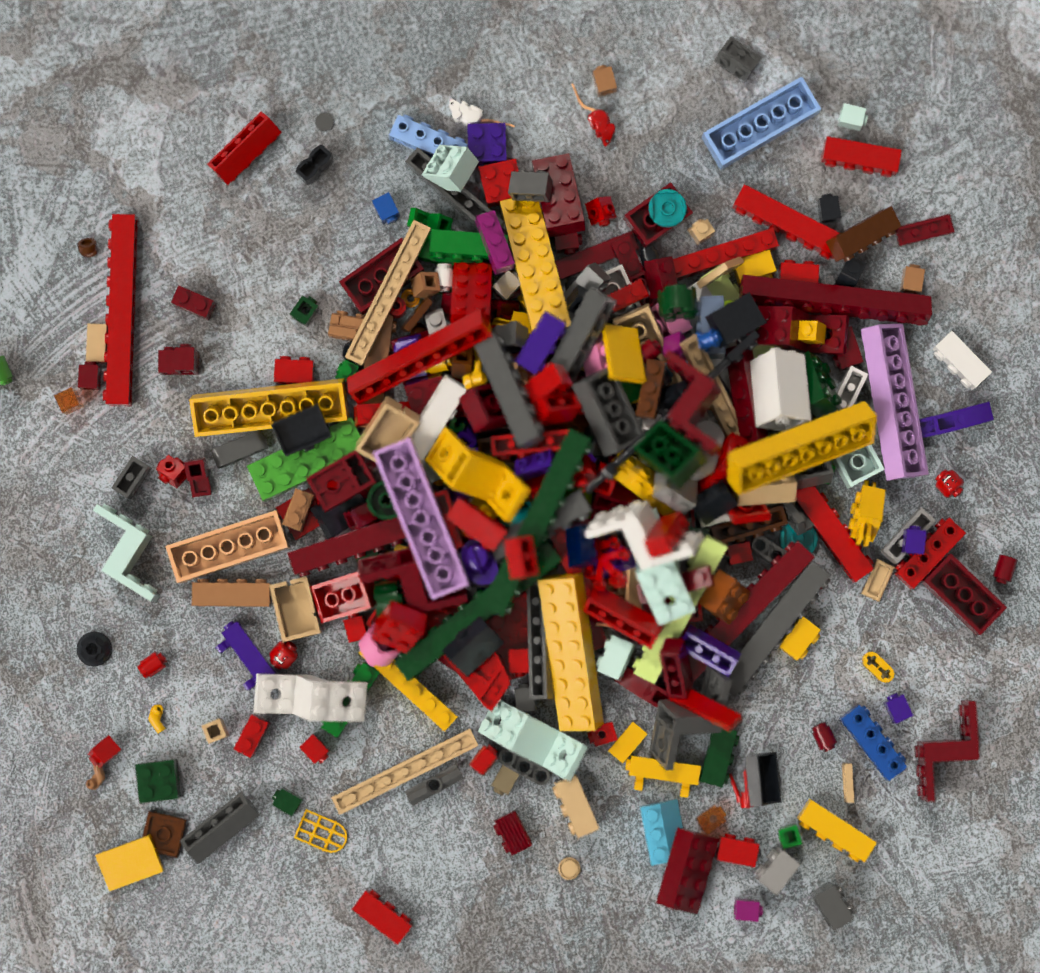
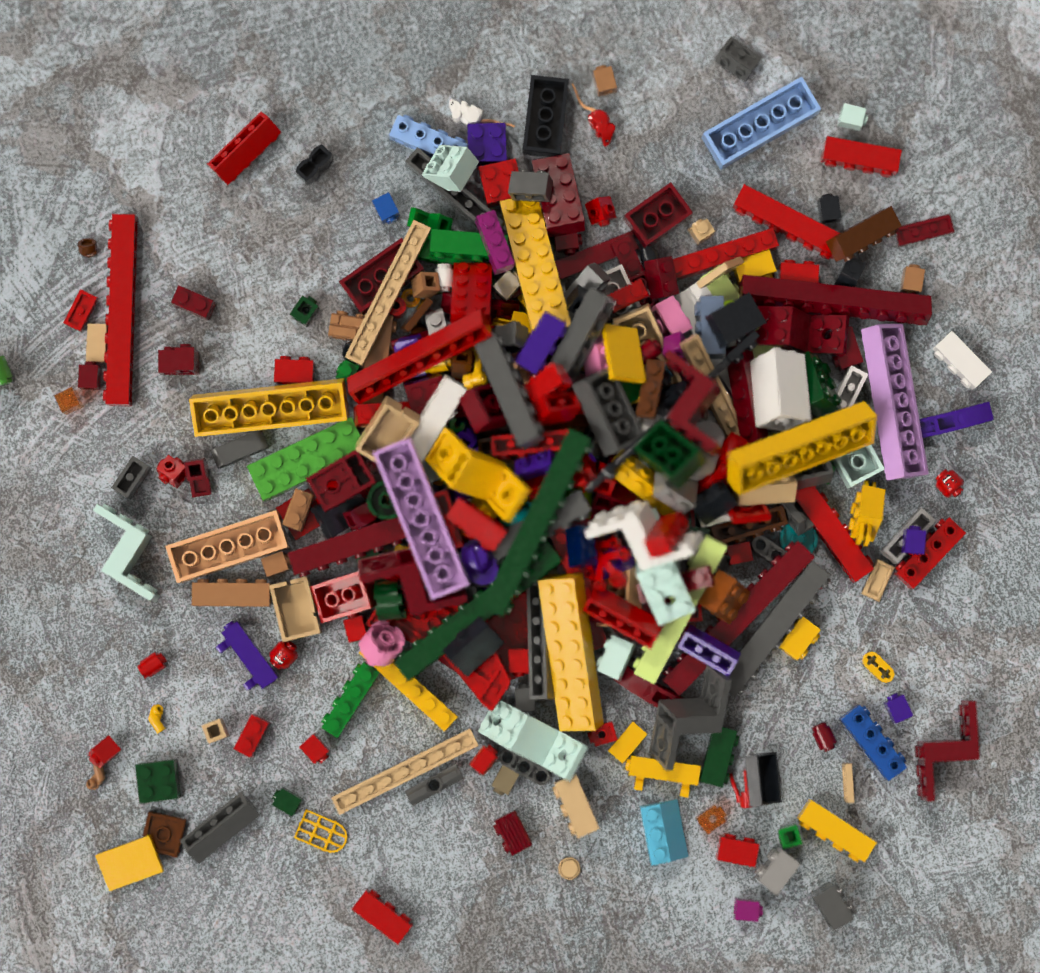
(80, 310): none -> red plate
(104, 649): black piece -> none
(276, 564): none -> medium nougat brick
(301, 430): black container -> none
(310, 697): white bracket -> none
(324, 121): dark grey piece -> none
(399, 627): red brick -> none
(521, 557): red brick -> none
(545, 116): none -> black brick
(667, 208): teal tile -> none
(676, 668): dark red brick -> none
(677, 303): dark green brick -> none
(687, 871): dark red brick -> none
(709, 339): blue brick -> none
(709, 710): red tile -> none
(812, 332): yellow brick -> none
(963, 594): dark red brick -> none
(1004, 569): dark red brick -> none

